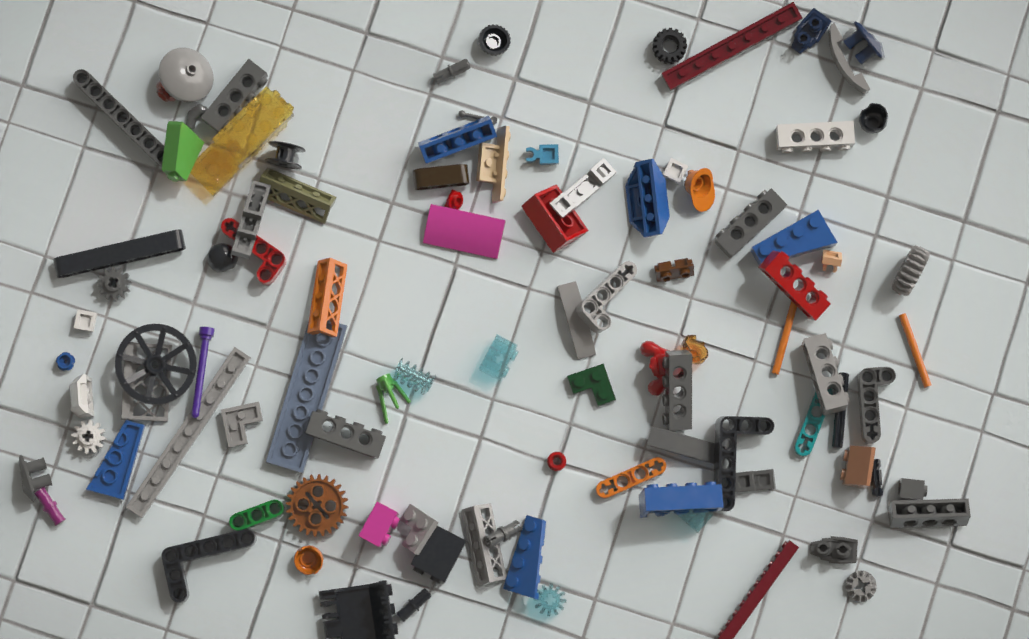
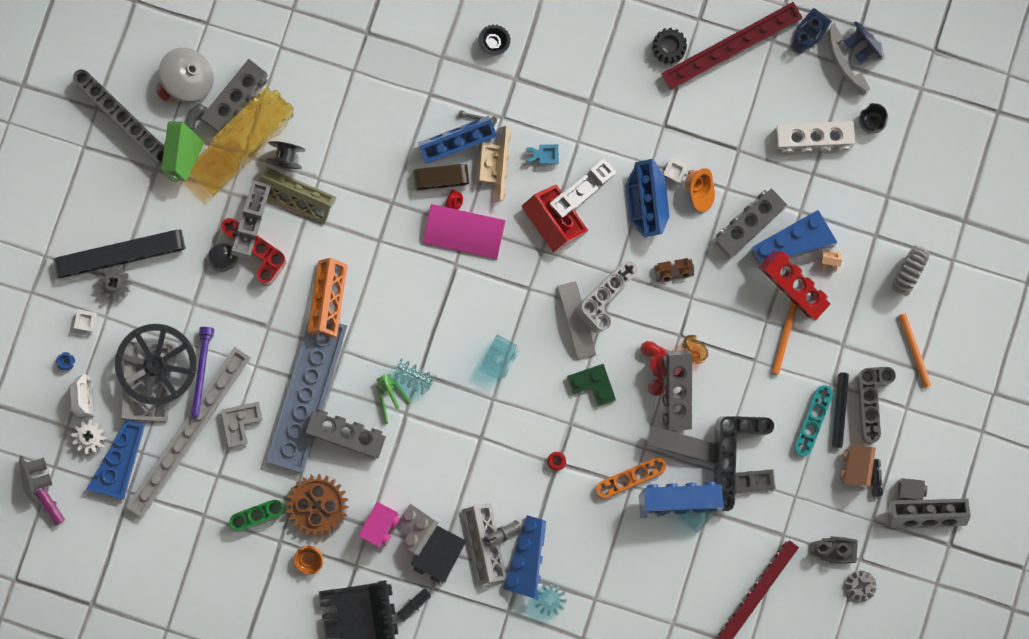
(200, 553): black beam -> none
(452, 71): dark grey axle -> none
(828, 402): light grey brick -> none

